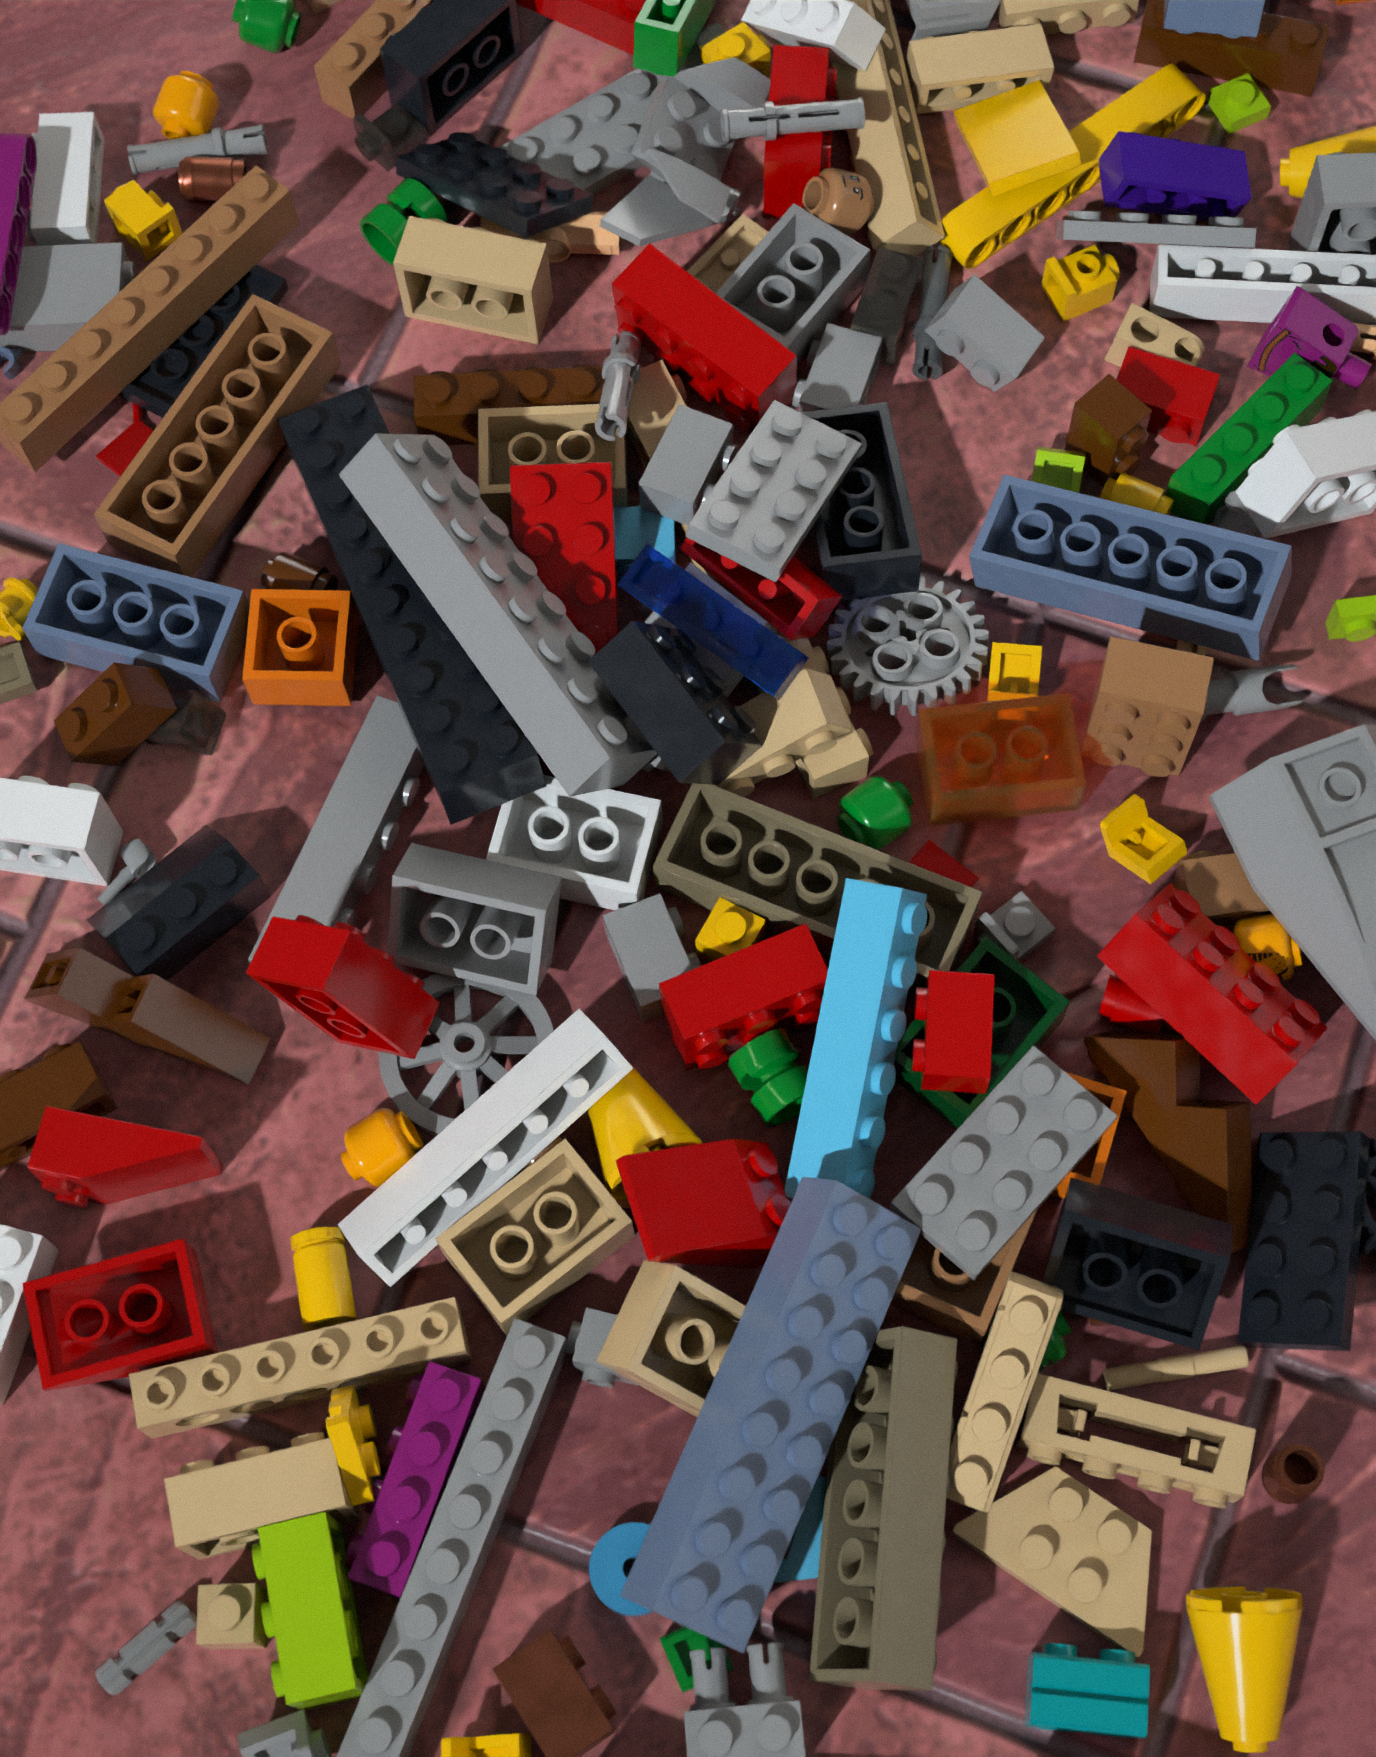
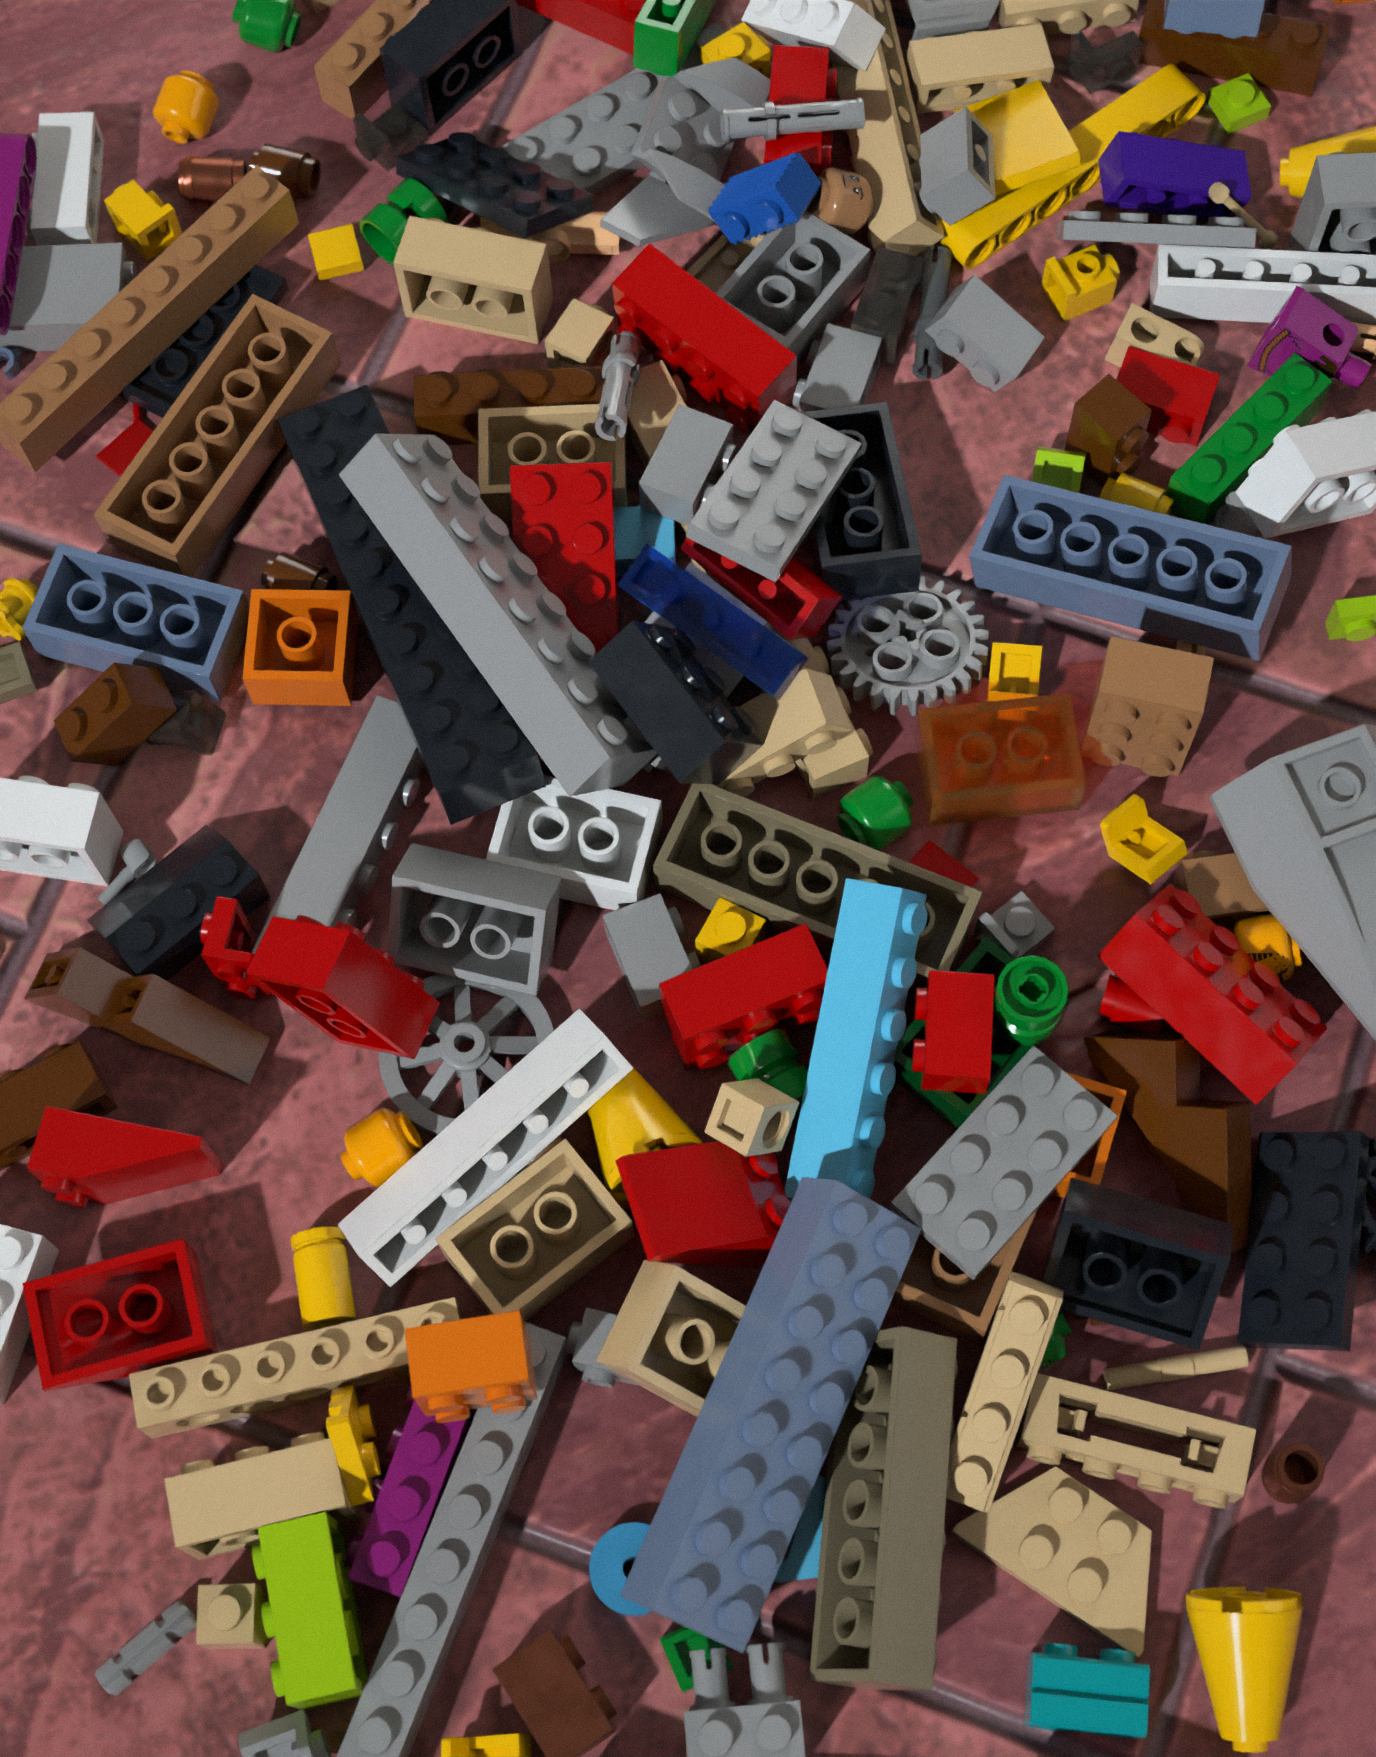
(219, 143): light grey pin -> none
(228, 948): none -> red bracket
(289, 167): none -> reddish brown brick
(335, 252): none -> yellow tile
(471, 1366): none -> orange brick
(580, 336): none -> tan brick
(751, 1117): none -> tan brick
(765, 198): none -> blue brick
(957, 167): none -> light grey brick
(1022, 1011): none -> green wheel
(1105, 64): none -> clear smoke bracket
(1220, 194): none -> tan hinge
(1243, 692): light grey piece -> none

